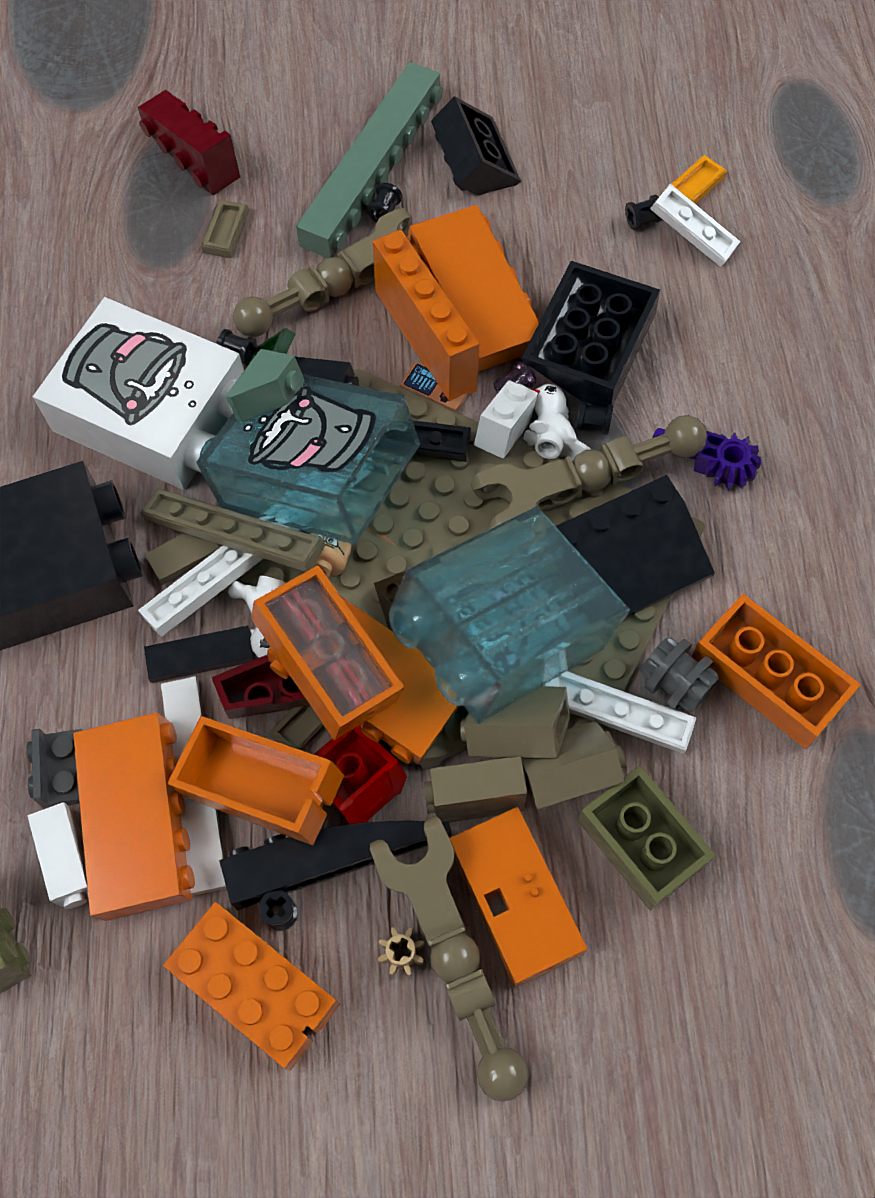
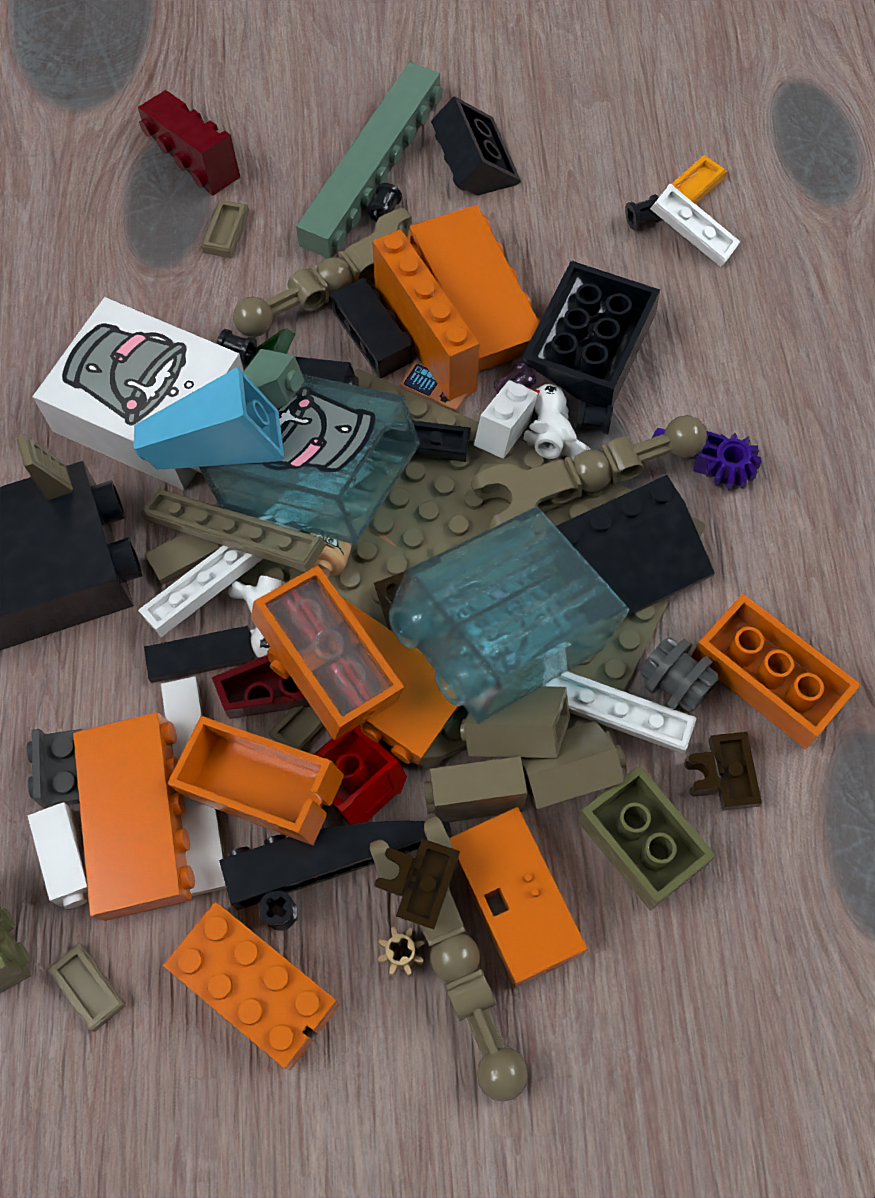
(44, 468): none -> dark tan slope
(86, 987): none -> dark tan tile
(213, 427): none -> medium azure slope
(372, 327): none -> black brick
(421, 881): none -> dark brown plate
(727, 771): none -> dark brown plate

